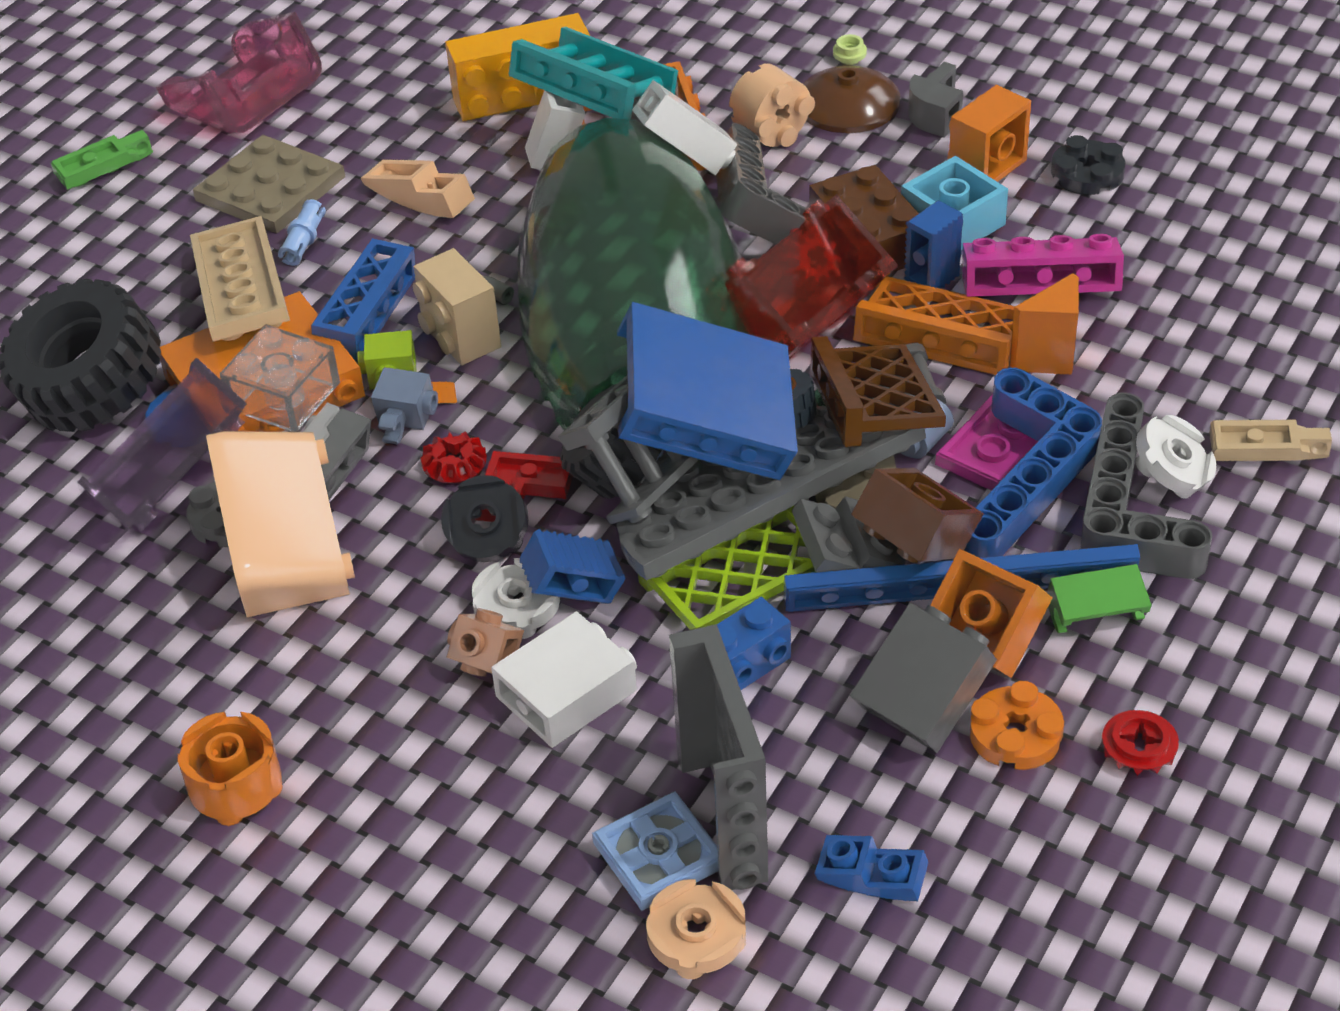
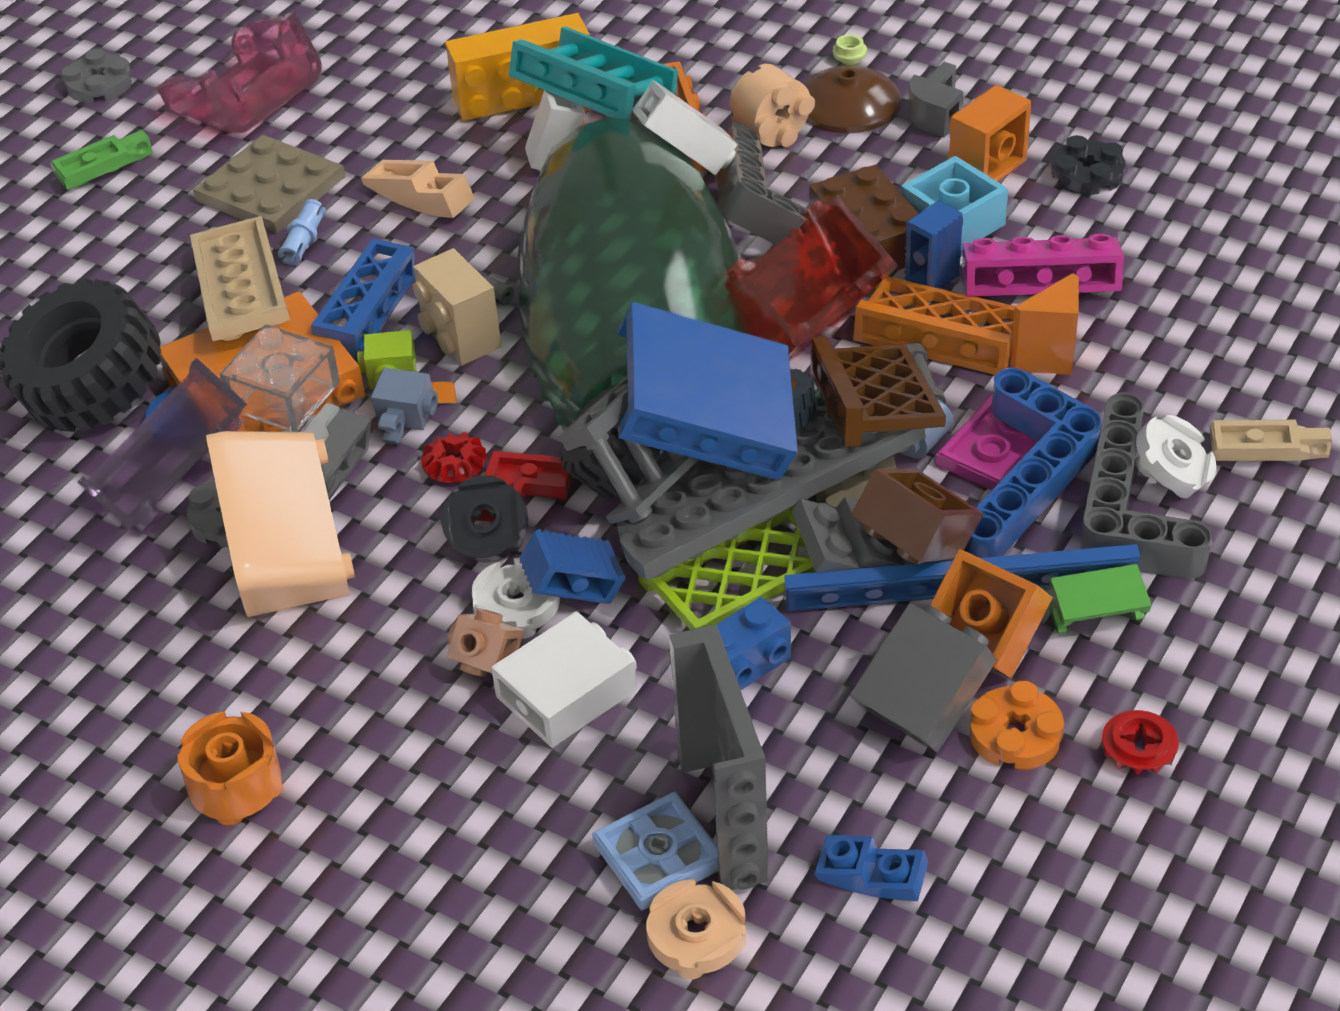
(97, 76): none -> dark grey plate

